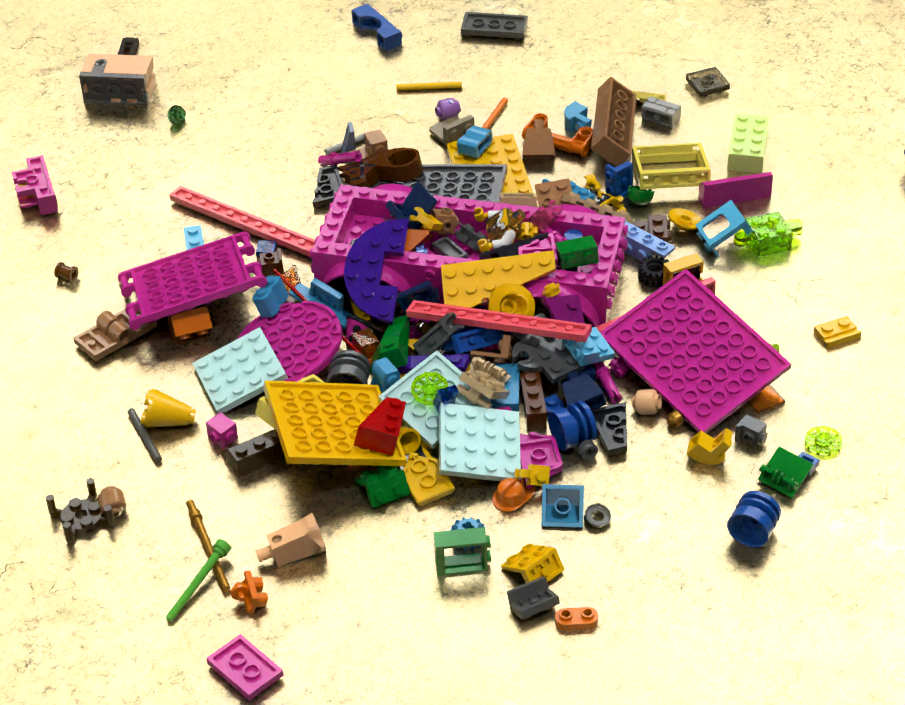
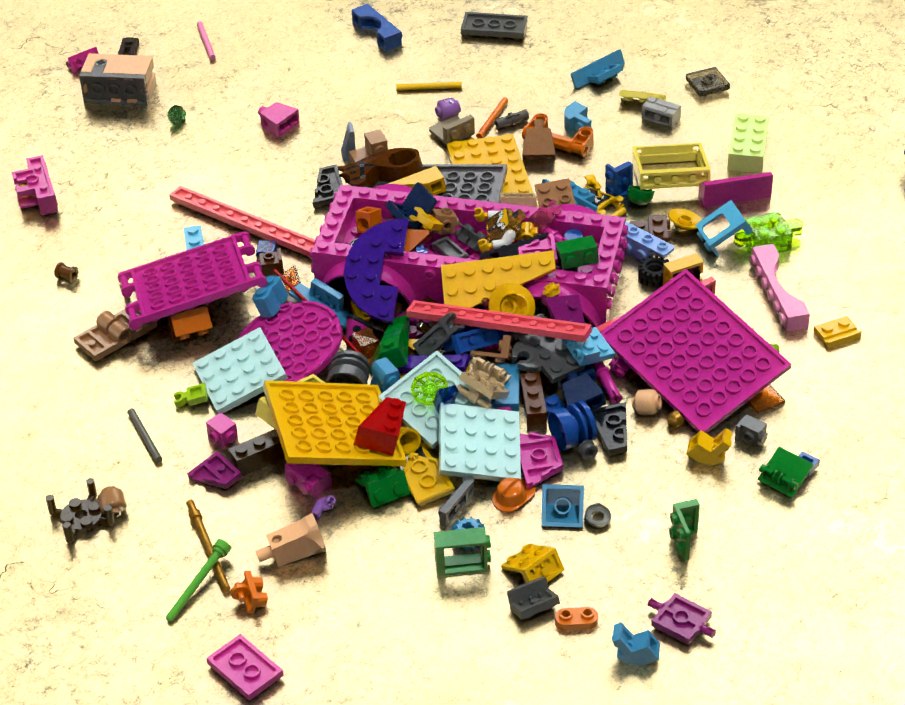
(77, 61): none -> dark pink hinge
(166, 411): yellow cone -> none
(193, 395): none -> lime plate
(206, 41): none -> bright pink bar
(216, 472): none -> magenta wing
(278, 118): none -> dark pink torso
(309, 478): none -> dark pink brick
(322, 505): none -> medium lavender arm
(337, 147): light grey bar -> none
(341, 158): dark pink pin -> none
(367, 218): none -> orange brick
(421, 292): dark blue bracket -> none
(429, 178): none -> yellow slope
(457, 501): none -> dark grey plate
(475, 141): dark azure brick -> none
(511, 119): none -> dark grey pin
(535, 474): yellow plate -> none
(574, 198): tan wing -> none
(599, 70): none -> dark azure bracket
(613, 122): medium nougat brick -> none
(636, 648): none -> dark azure brick
(681, 618): none -> magenta plate
(684, 524): none -> green bracket
(754, 519): blue wheel -> none
(791, 311): none -> bright pink arch
(823, 440): clear neon green wheel -> none

